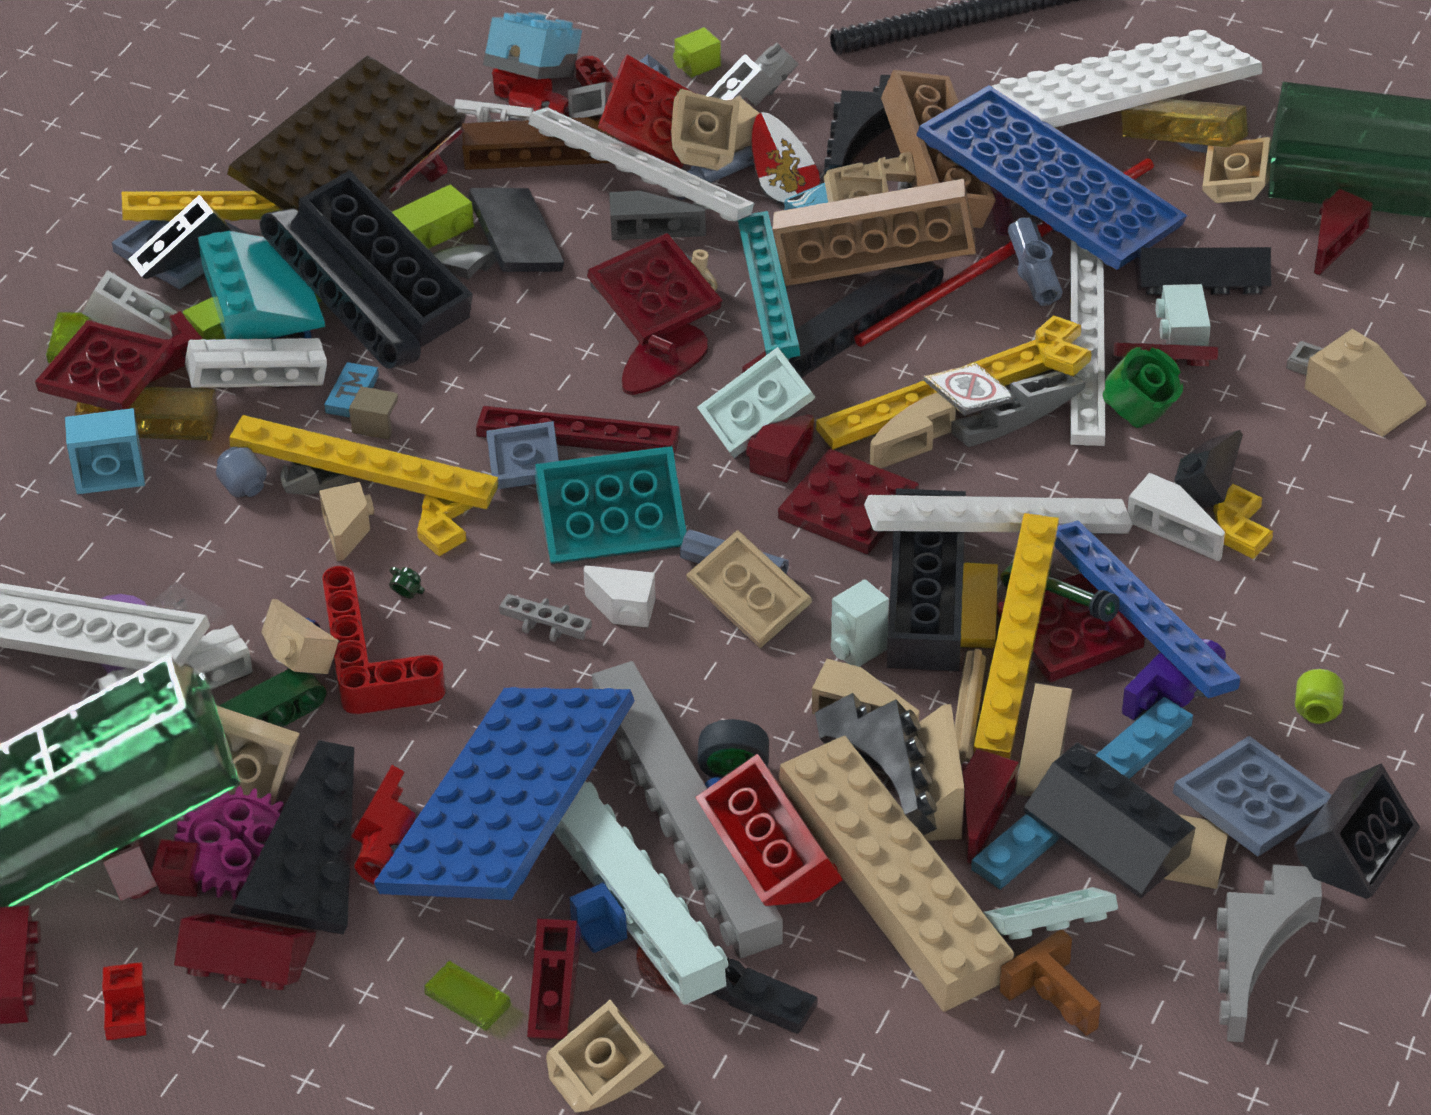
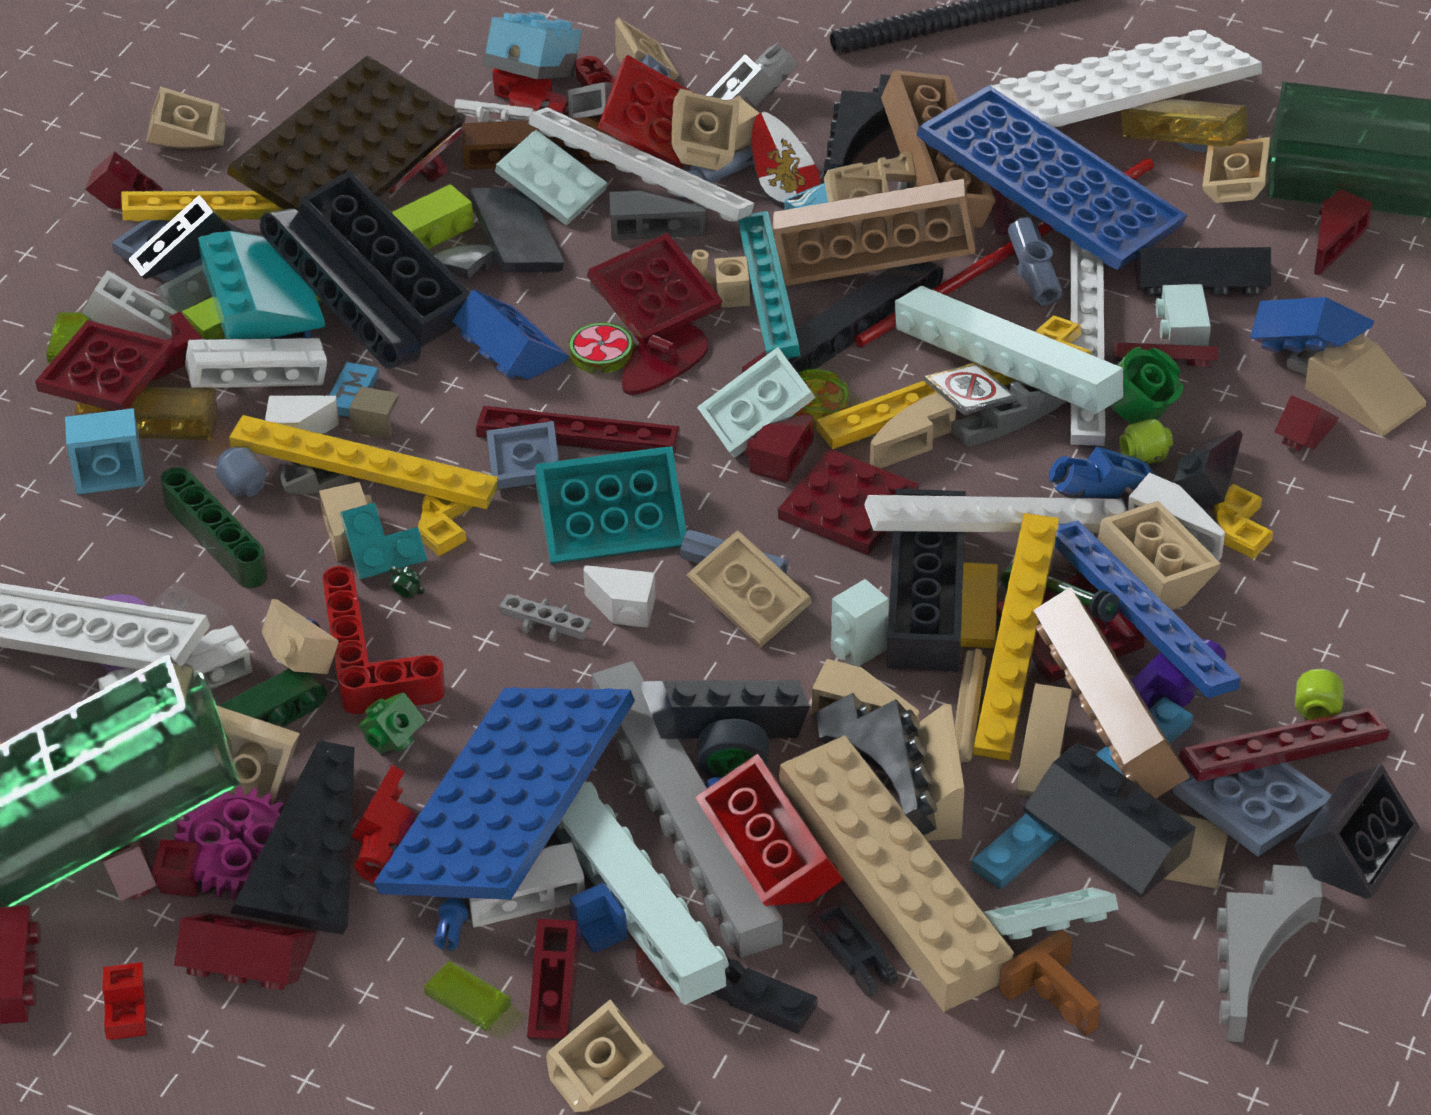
(117, 176): none -> dark red slope
(185, 122): none -> tan slope
(185, 290): none -> light grey plate
(214, 527): none -> dark green beam
(308, 413): none -> white slope
(372, 550): none -> teal plate
(391, 723): none -> green brick
(452, 915): none -> blue pin
(507, 337): none -> blue slope
(546, 886): none -> white slope
(551, 177): none -> light aqua plate
(600, 347): none -> tile
(638, 44): none -> tan slope
(687, 707): none -> black slope
(697, 52): lime brick -> none
(732, 281): none -> tan brick
(830, 393): none -> clear neon green tile
(852, 946): none -> black hinge
(987, 791): dark red slope -> none
(1010, 349): none -> light aqua brick
(1100, 476): none -> blue plate
(1108, 695): none -> brick
(1146, 441): none -> lime head
(1159, 552): none -> tan slope
(1283, 744): none -> dark red tile
(1304, 424): none -> dark red slope
(1306, 324): none -> blue slope

